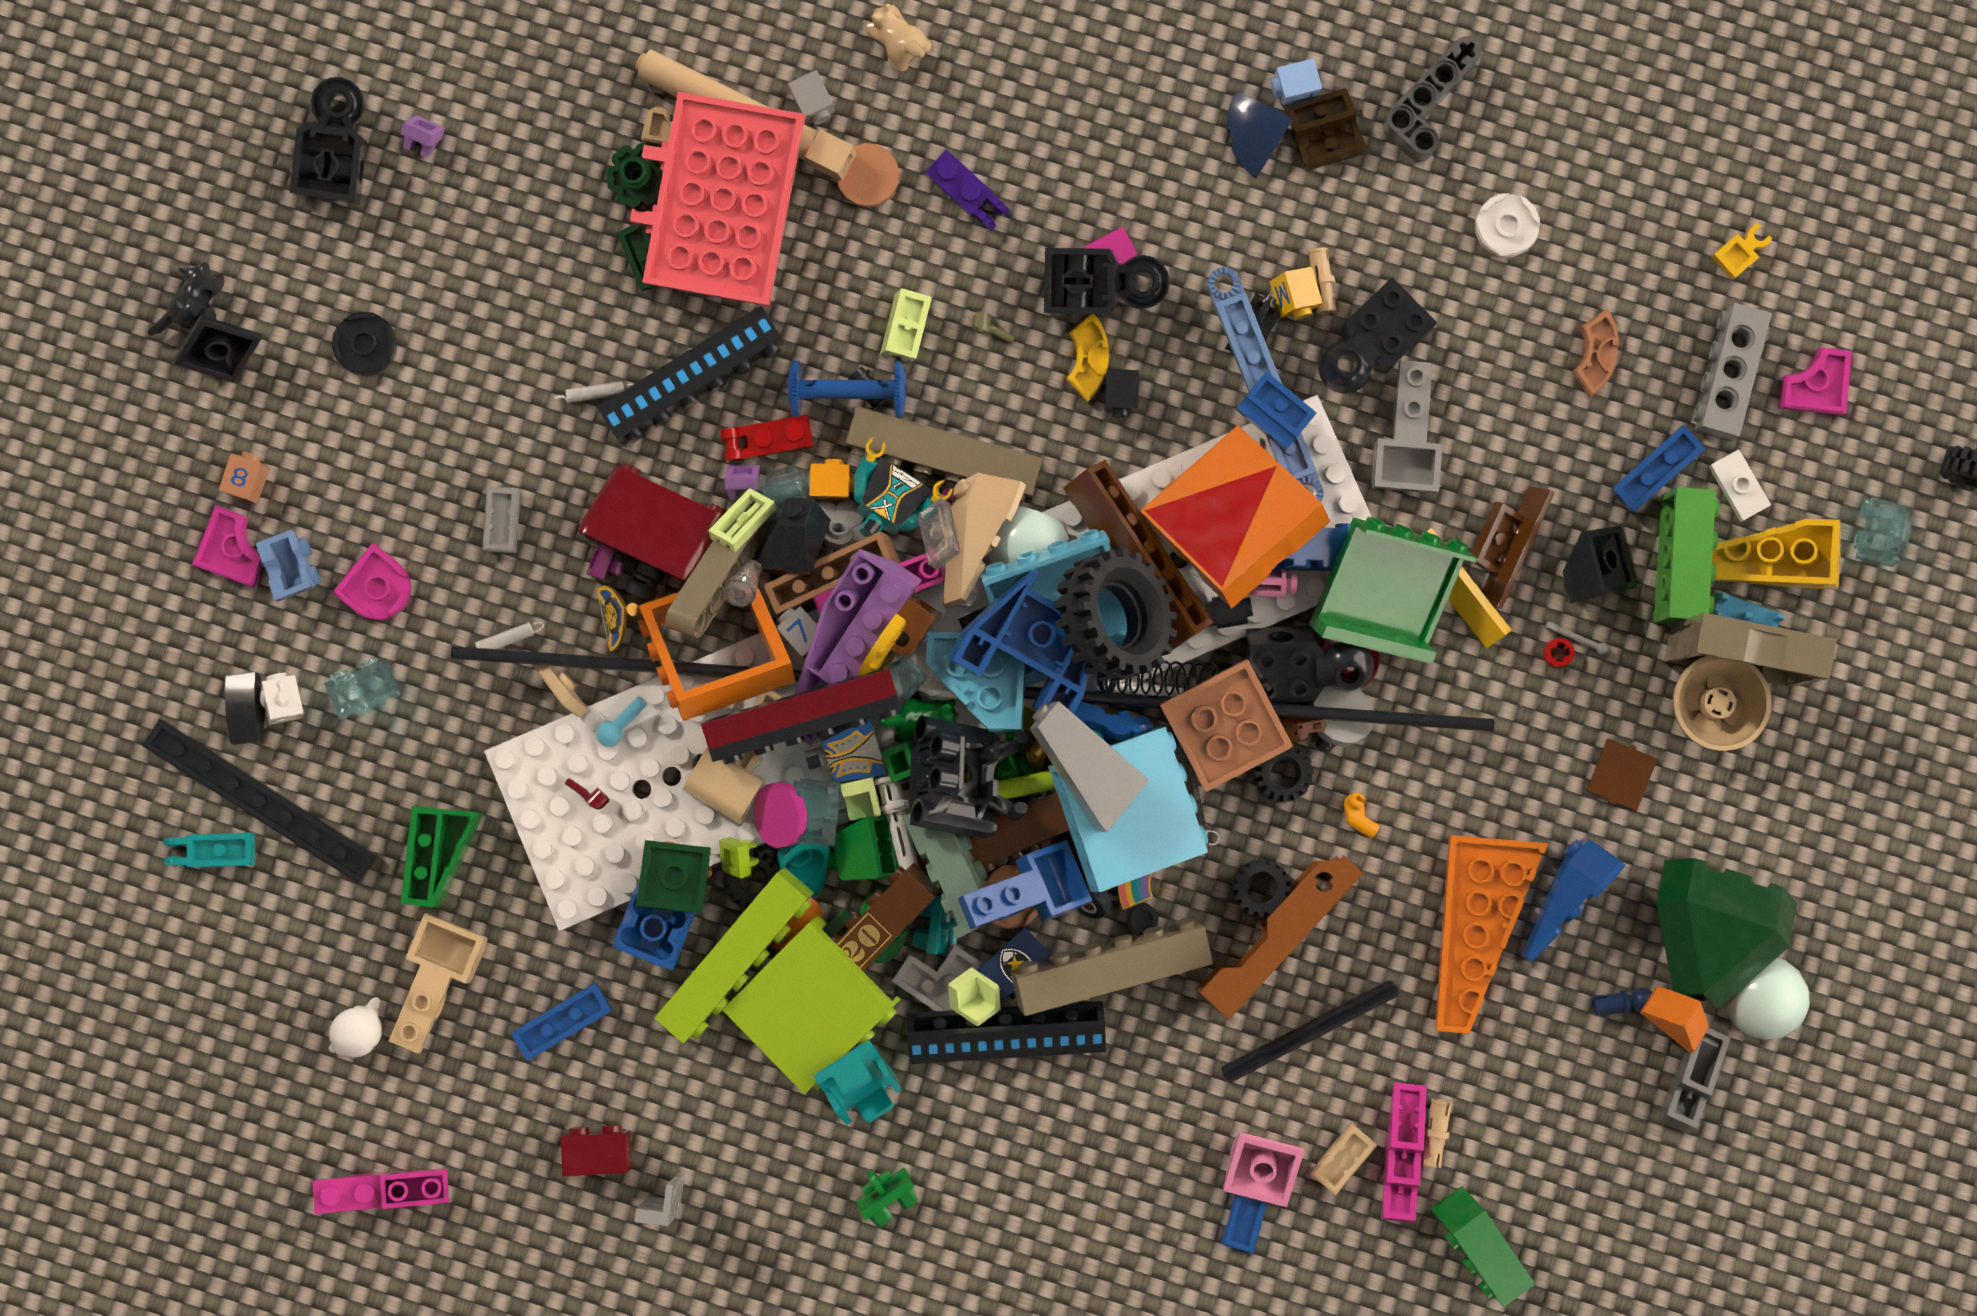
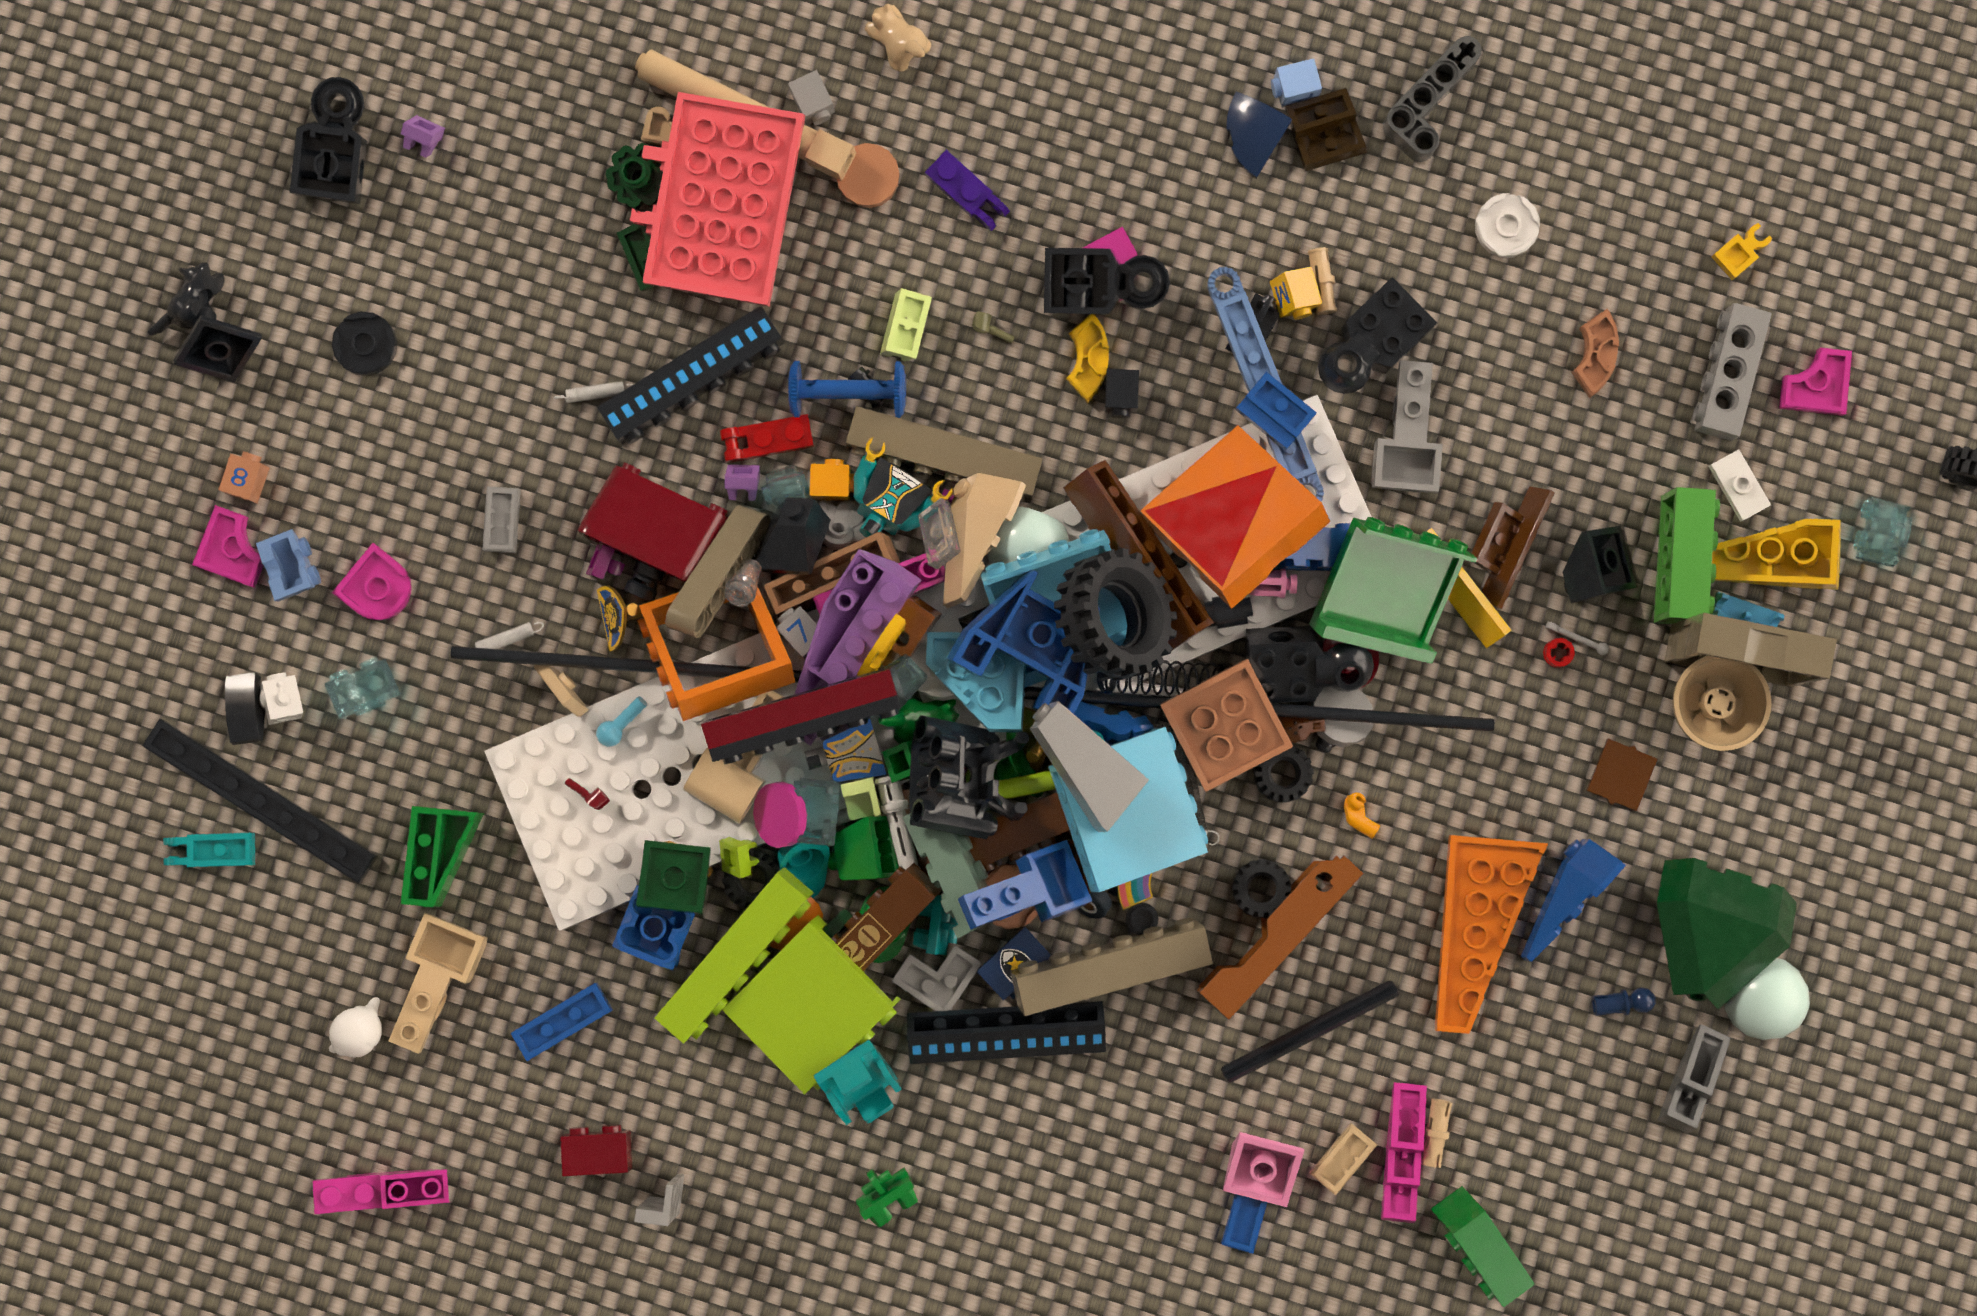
(746, 522): yellowish green tile -> none
(974, 996): yellowish green panel -> none
(1657, 469): blue plate -> none
(1677, 1016): orange slope -> none

